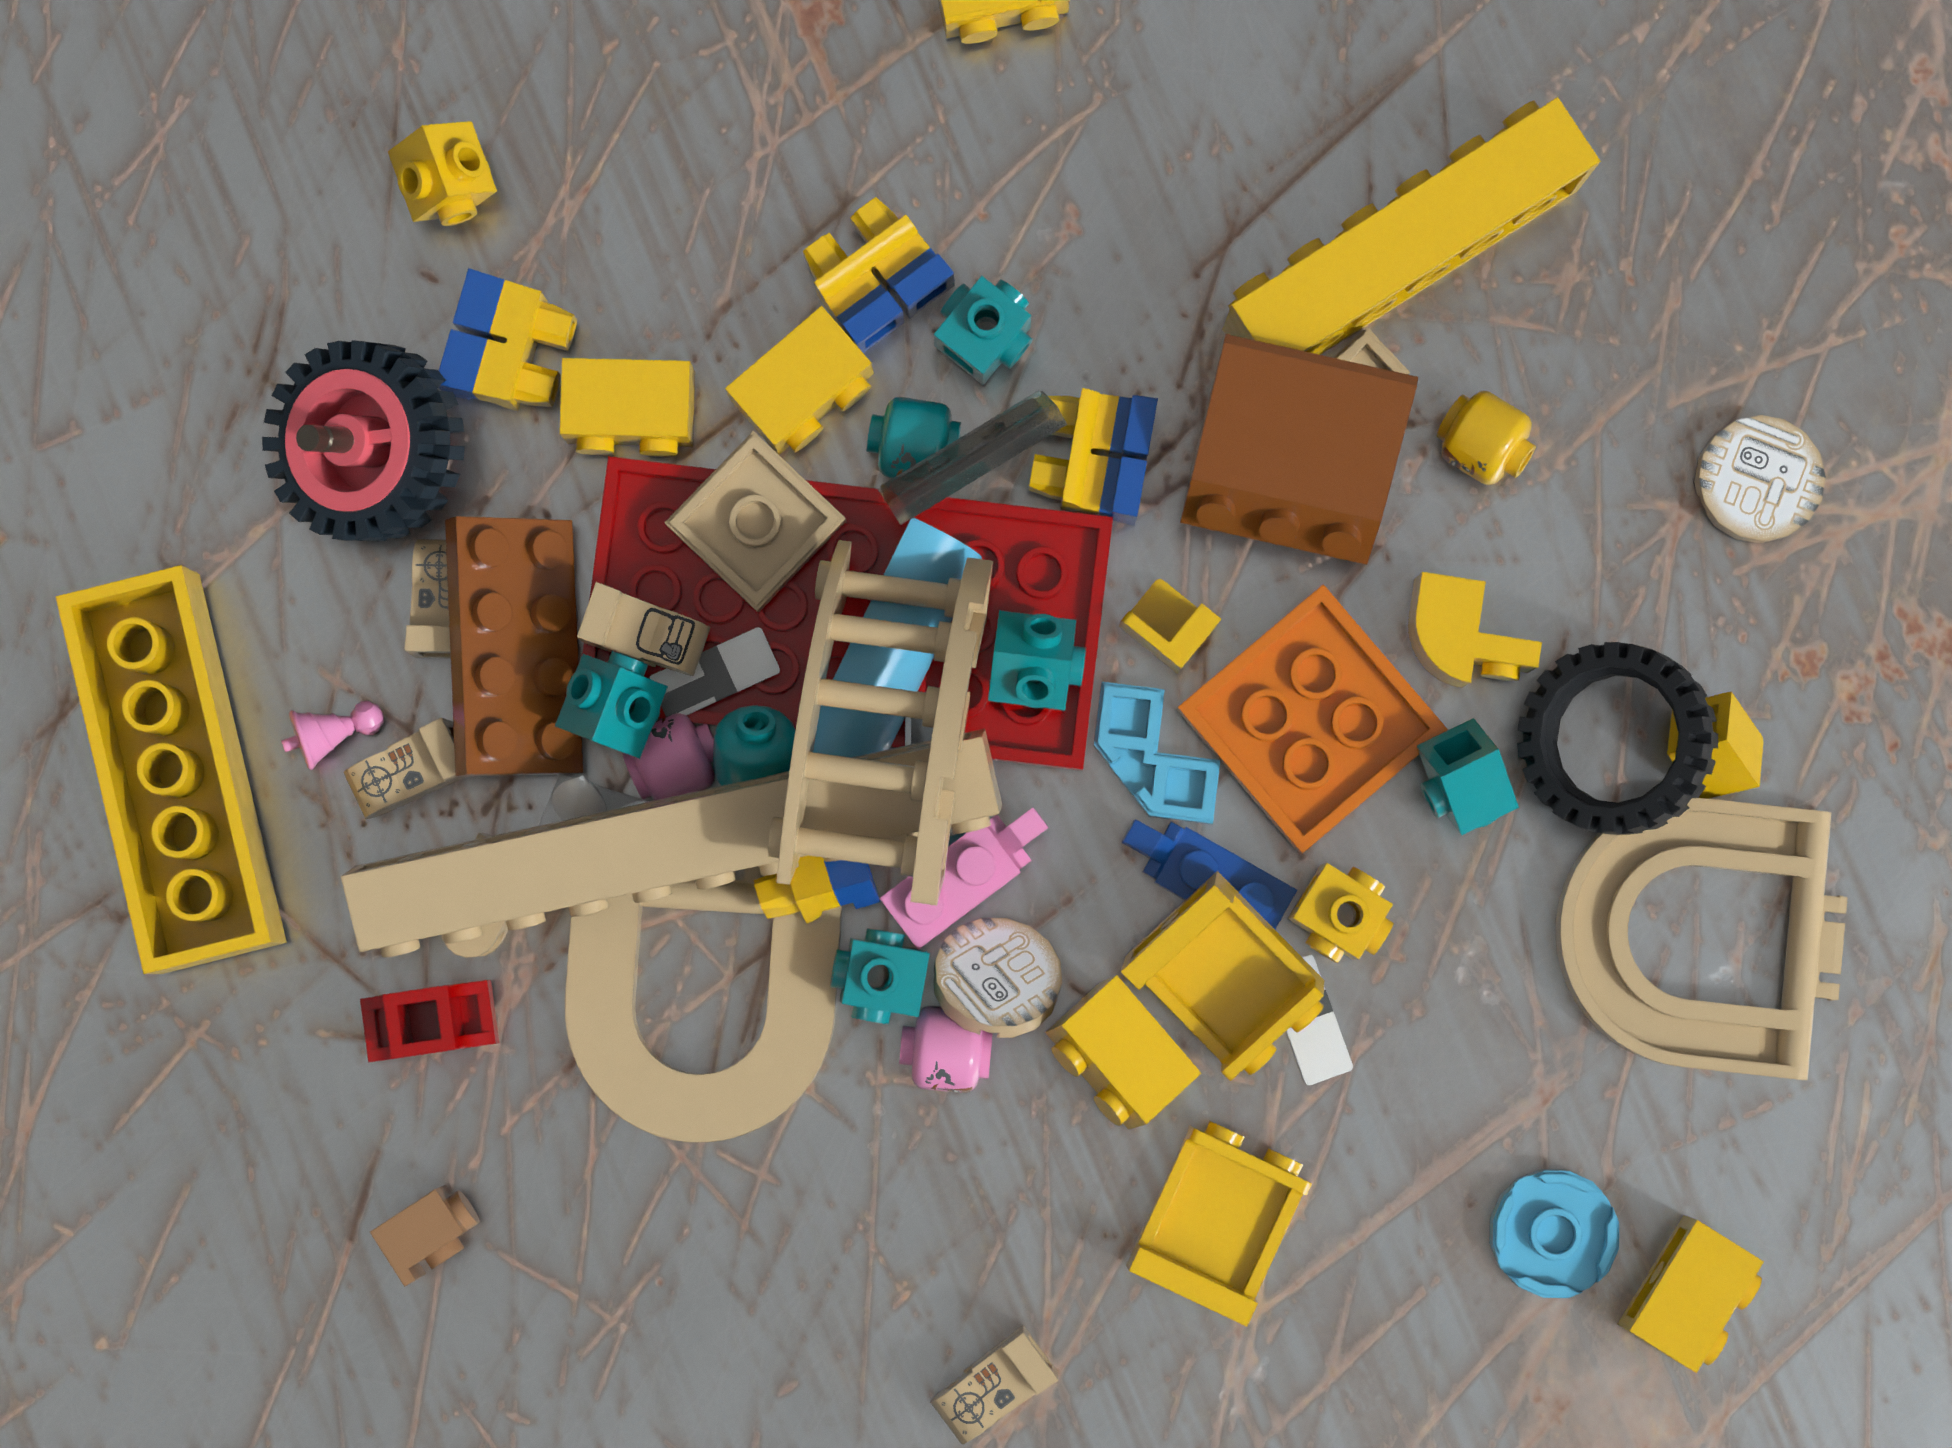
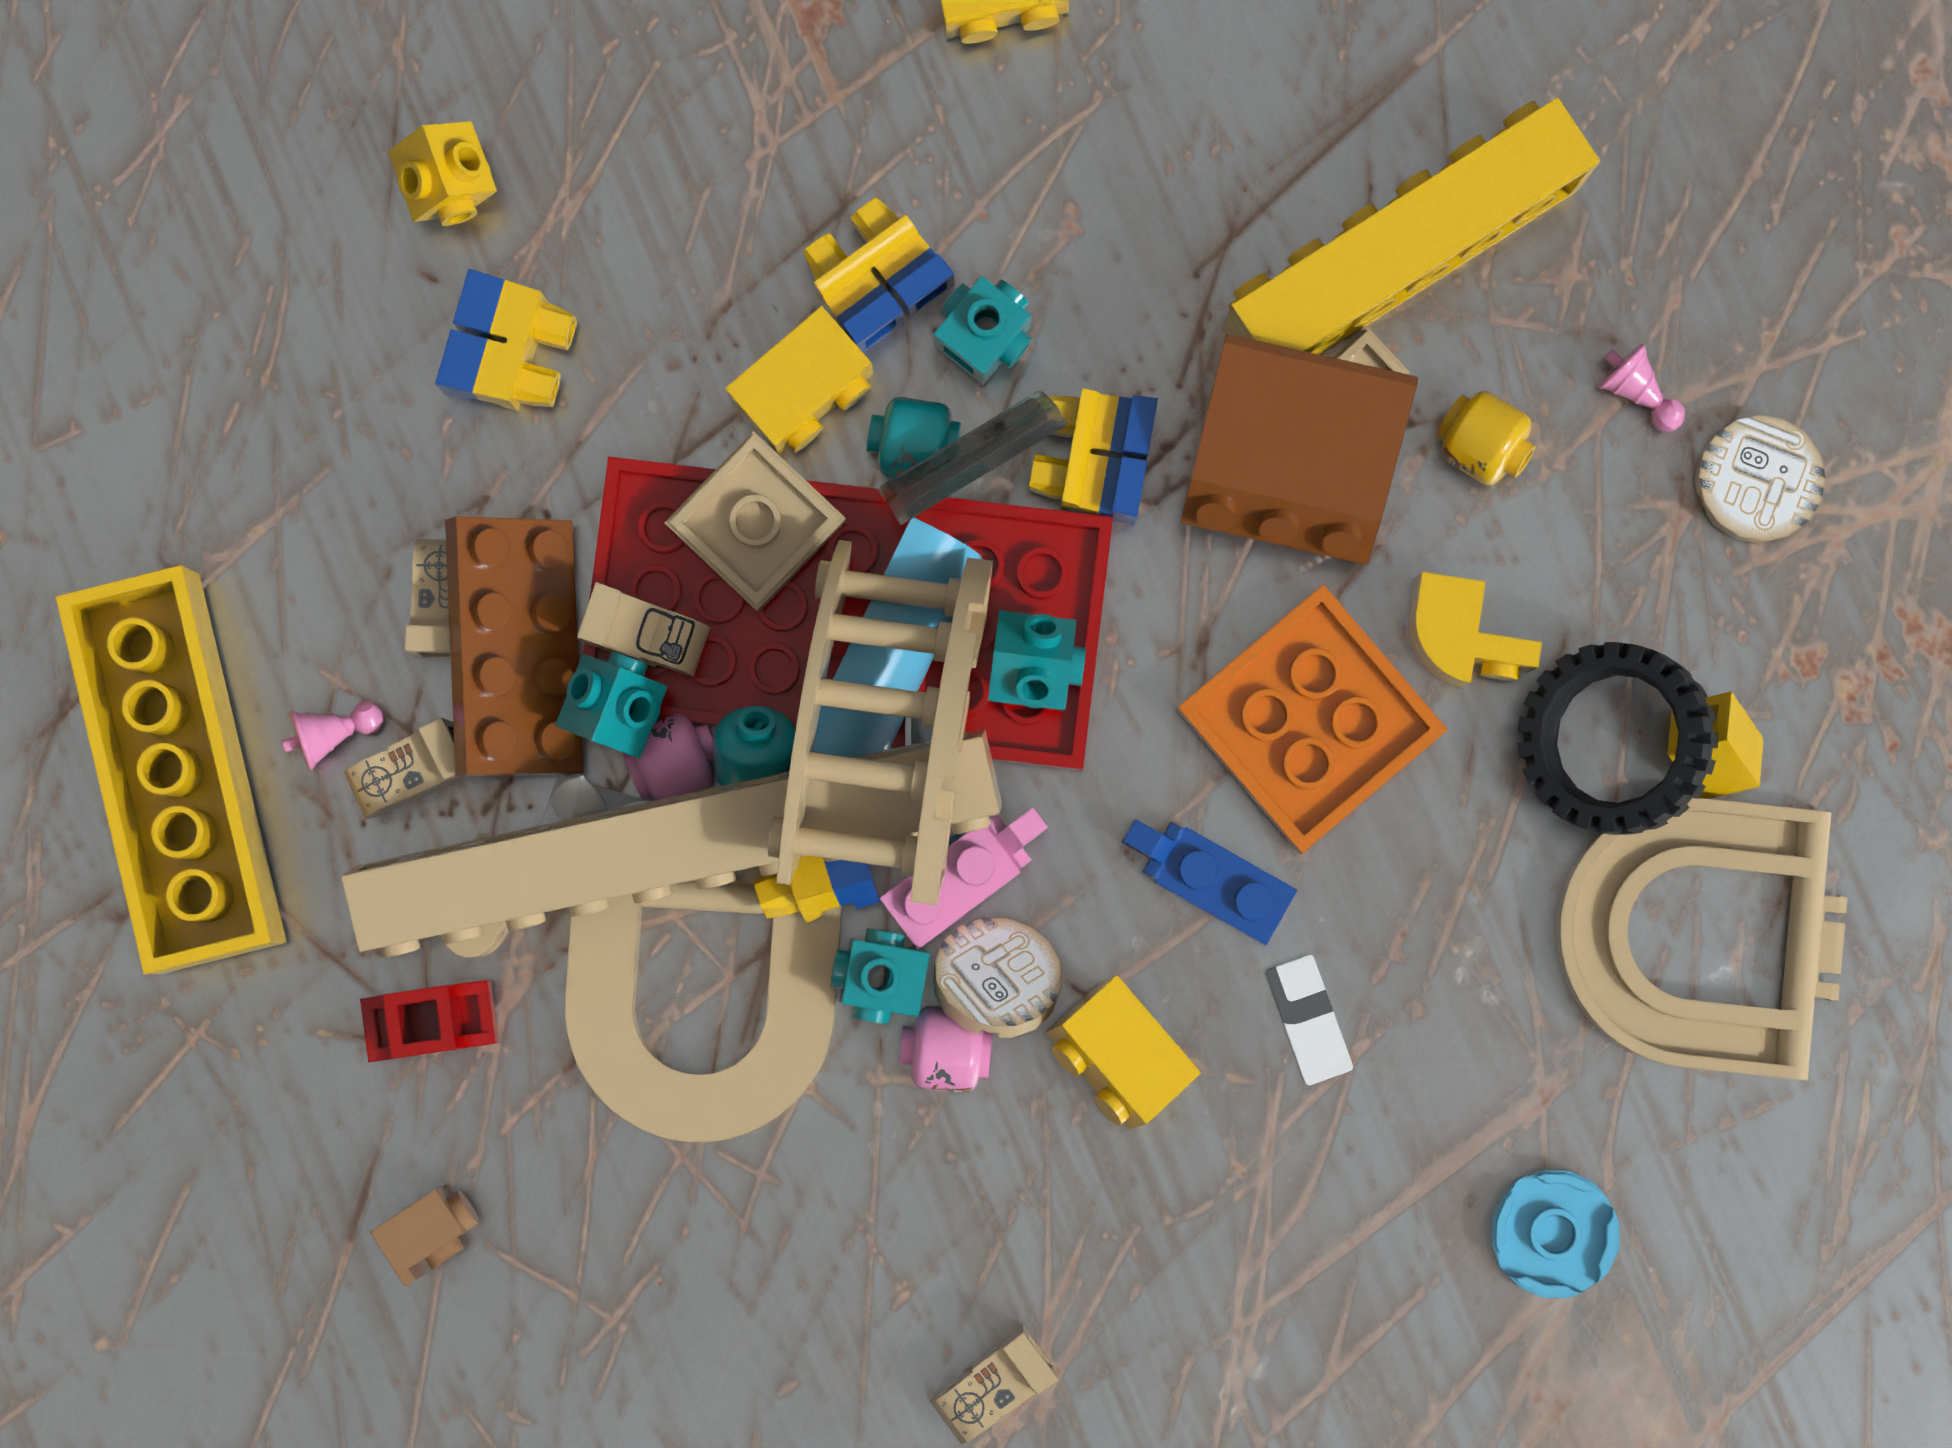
(363, 441): wheel -> none
(627, 405): yellow brick -> none
(719, 673): sticker -> none
(1159, 782): medium azure tile -> none
(1169, 624): yellow panel -> none
(1218, 1222): yellow panel -> none
(1227, 976): yellow panel -> none
(1319, 906): yellow brick -> none
(1466, 777): teal brick -> none
(1636, 381): none -> bright pink piece
(1692, 1294): yellow brick -> none

